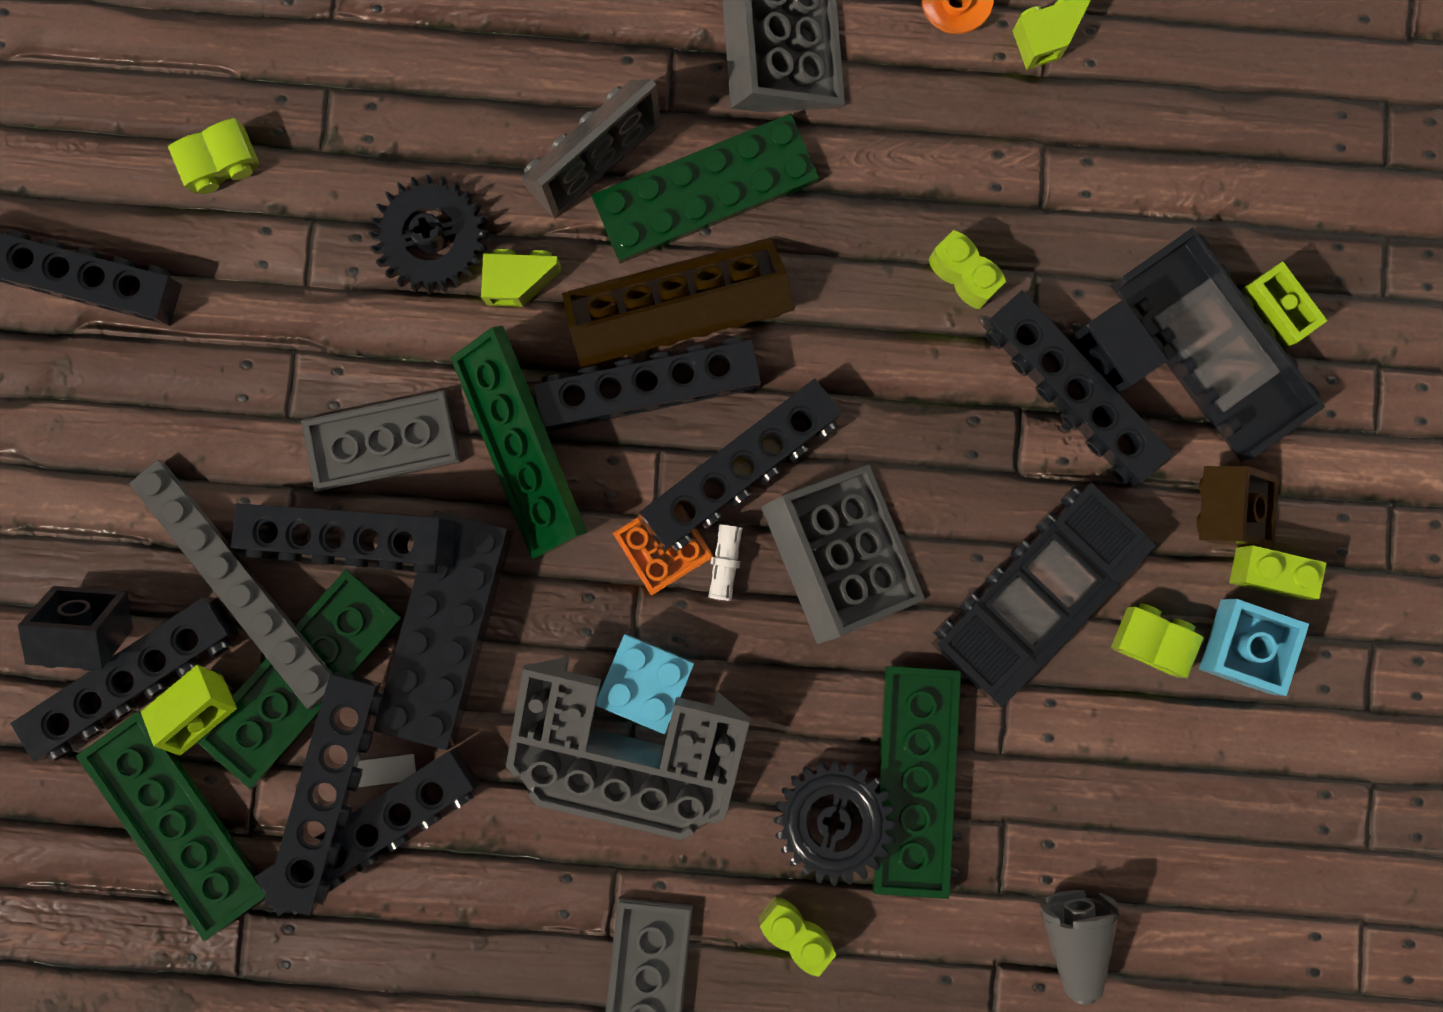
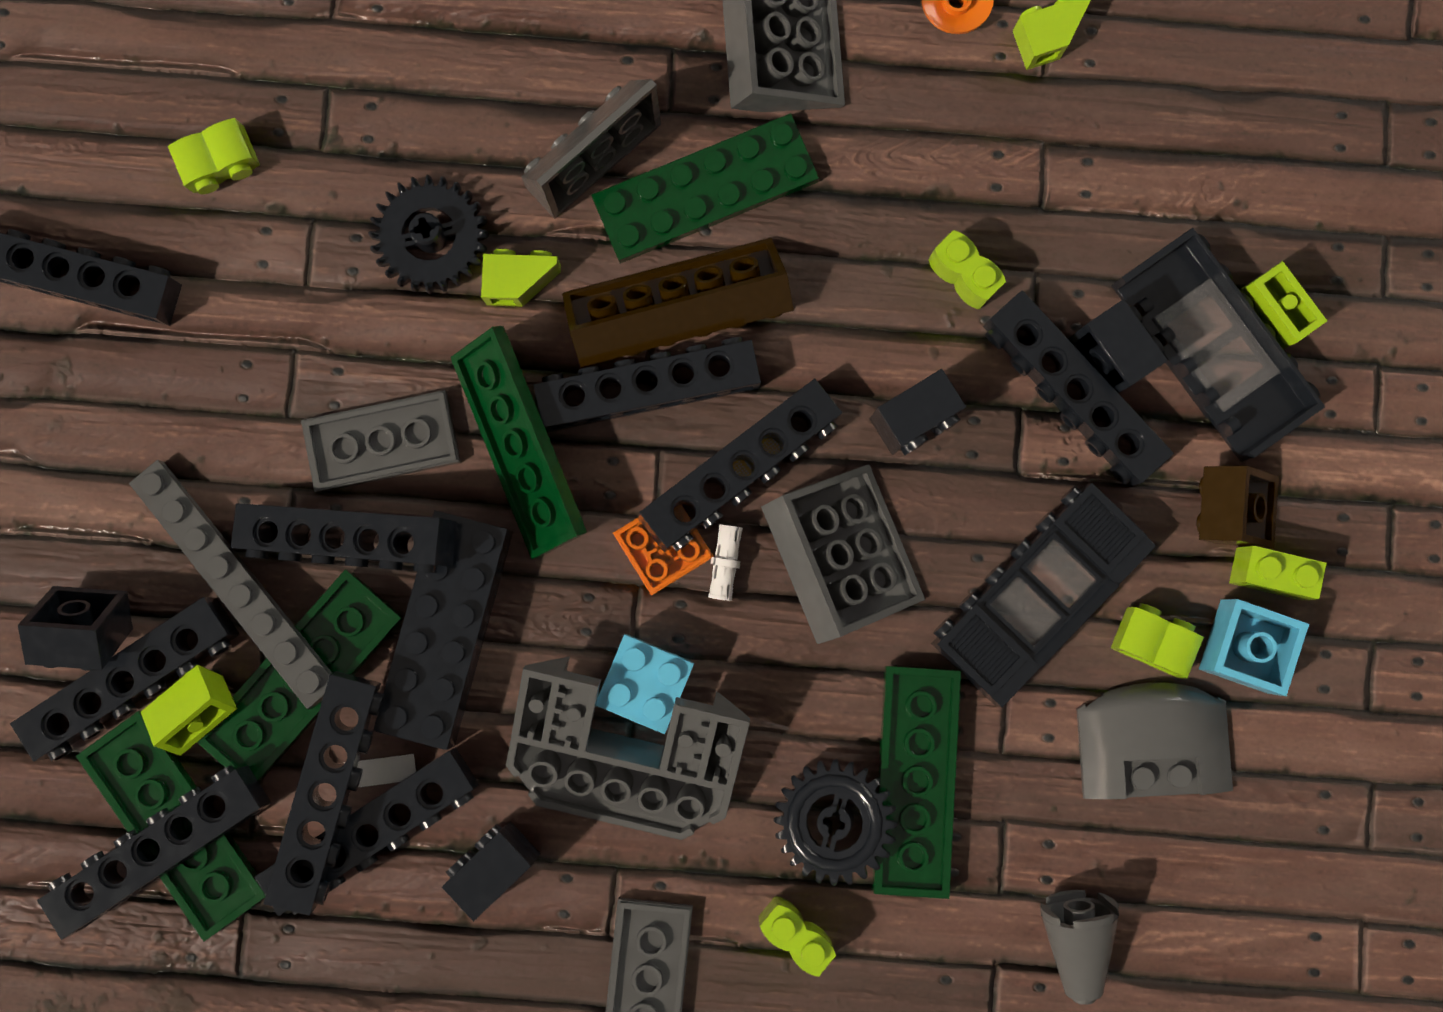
(72, 910): none -> black brick
(483, 877): none -> black brick
(916, 412): none -> black brick
(1154, 742): none -> dark grey slope

